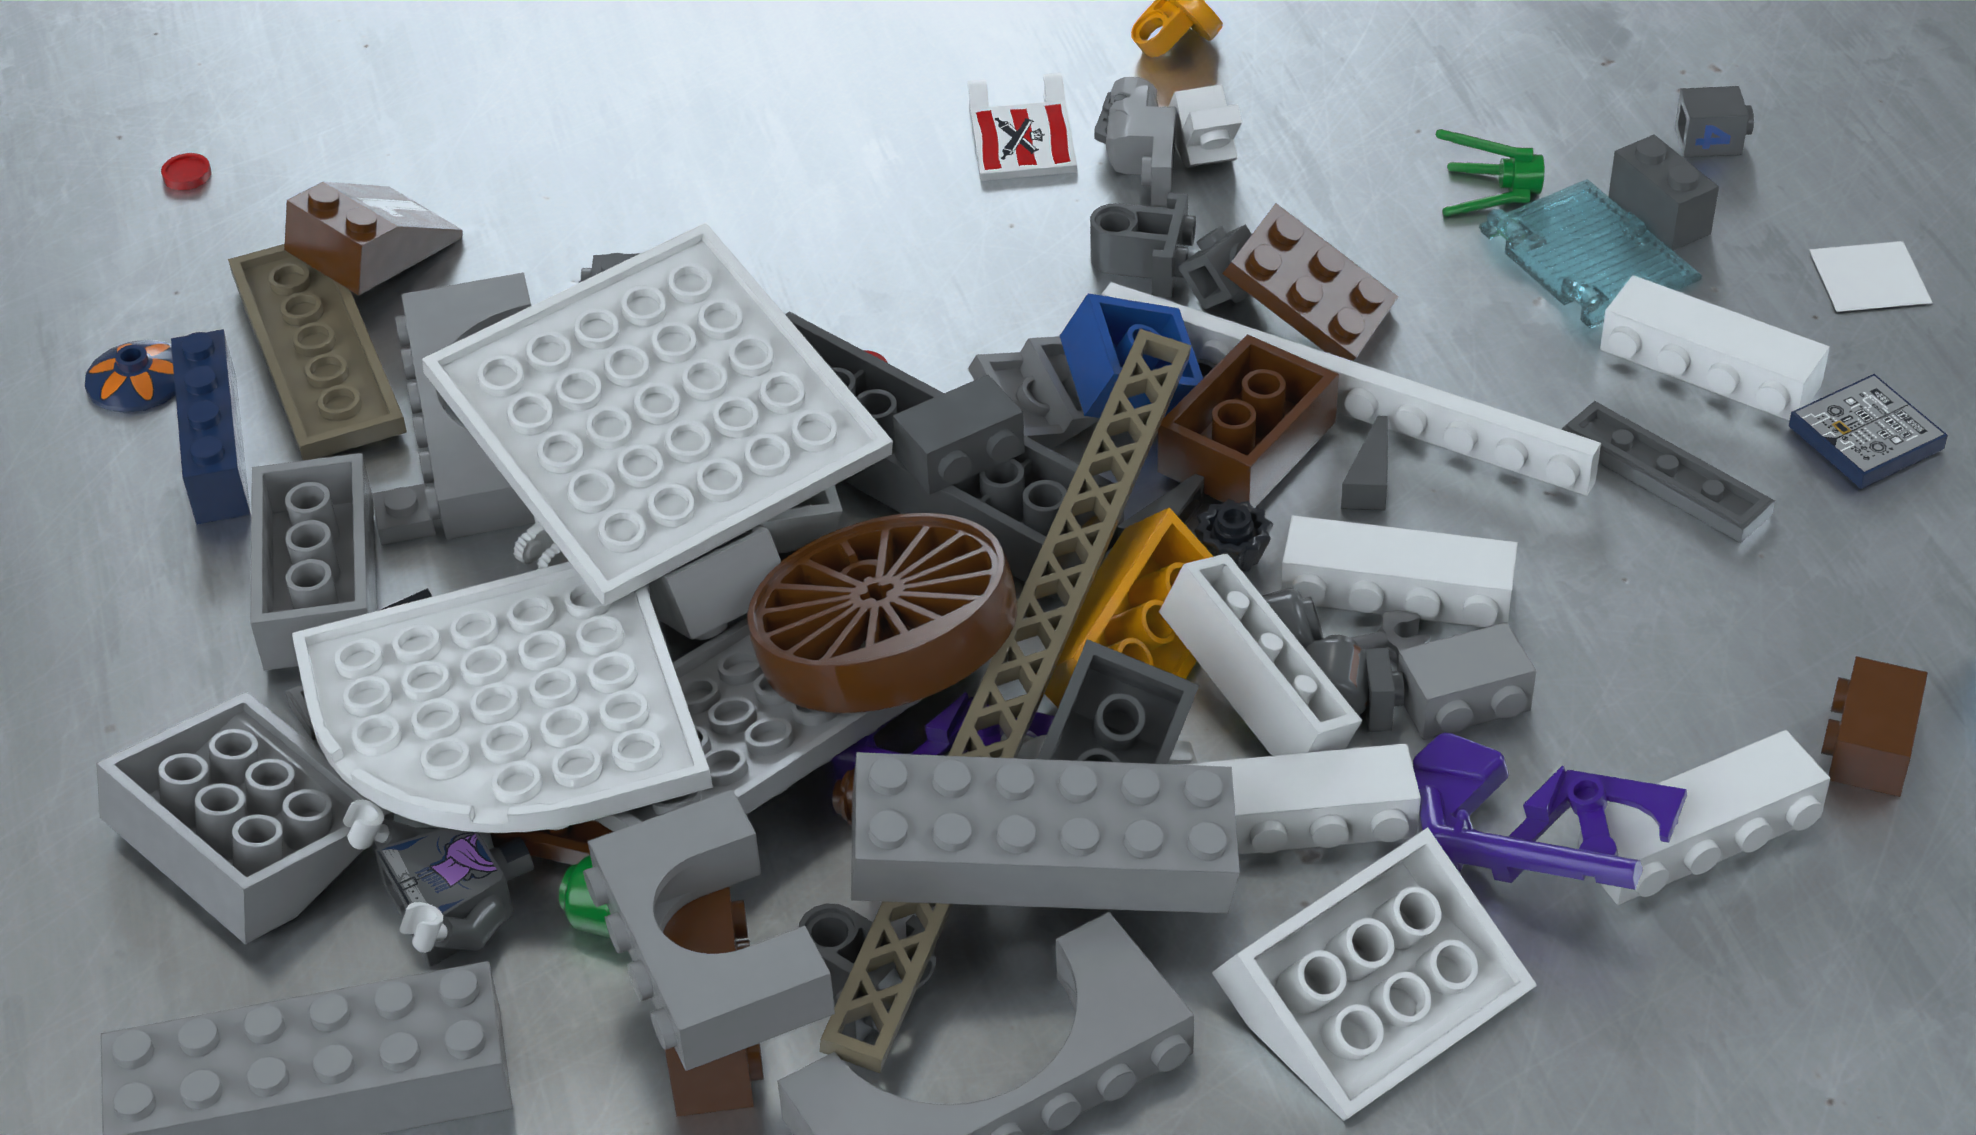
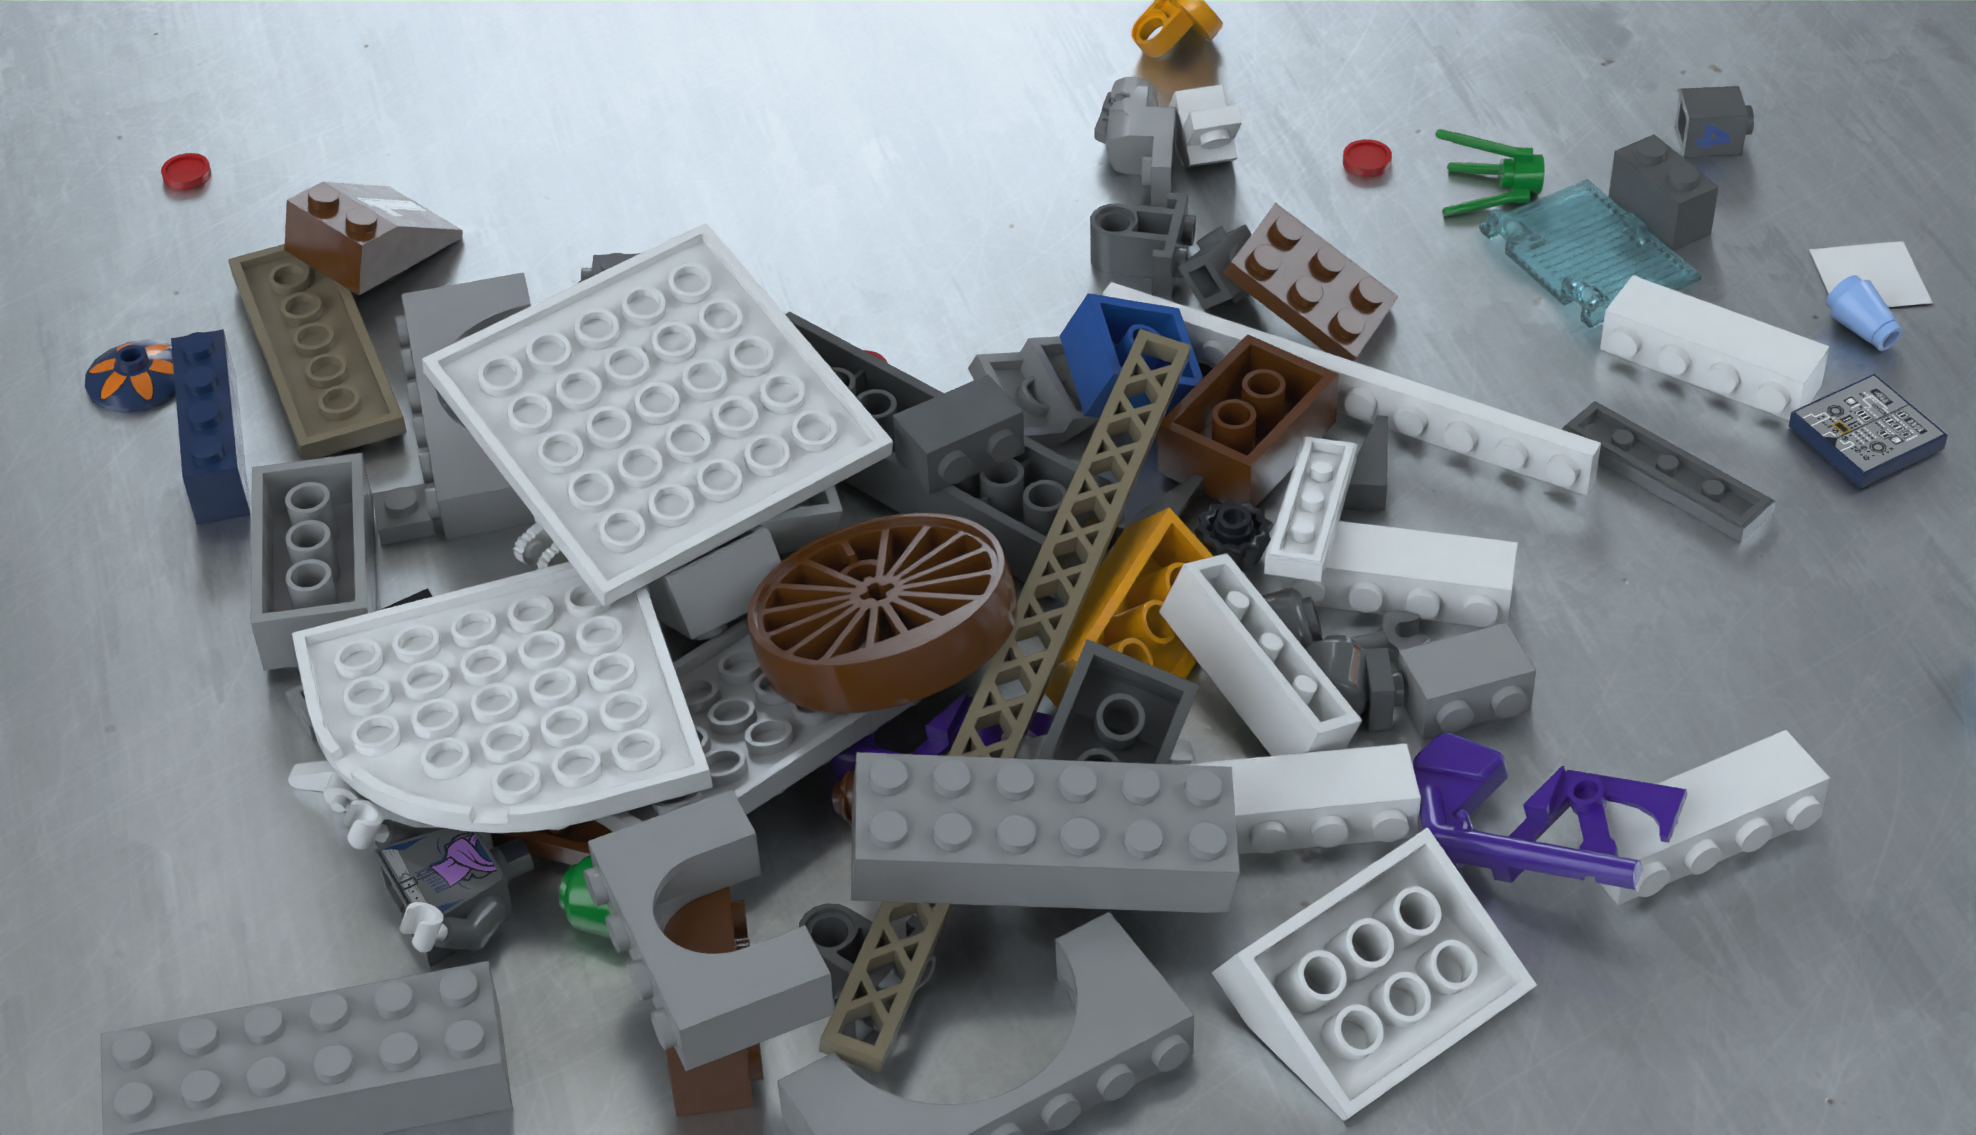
(233, 813): light grey slope -> none
(1022, 137): white flag -> none
(1311, 509): none -> white tile
(1367, 158): none -> red piece
(1864, 312): none -> light blue cone
(1876, 725): reddish brown brick -> none

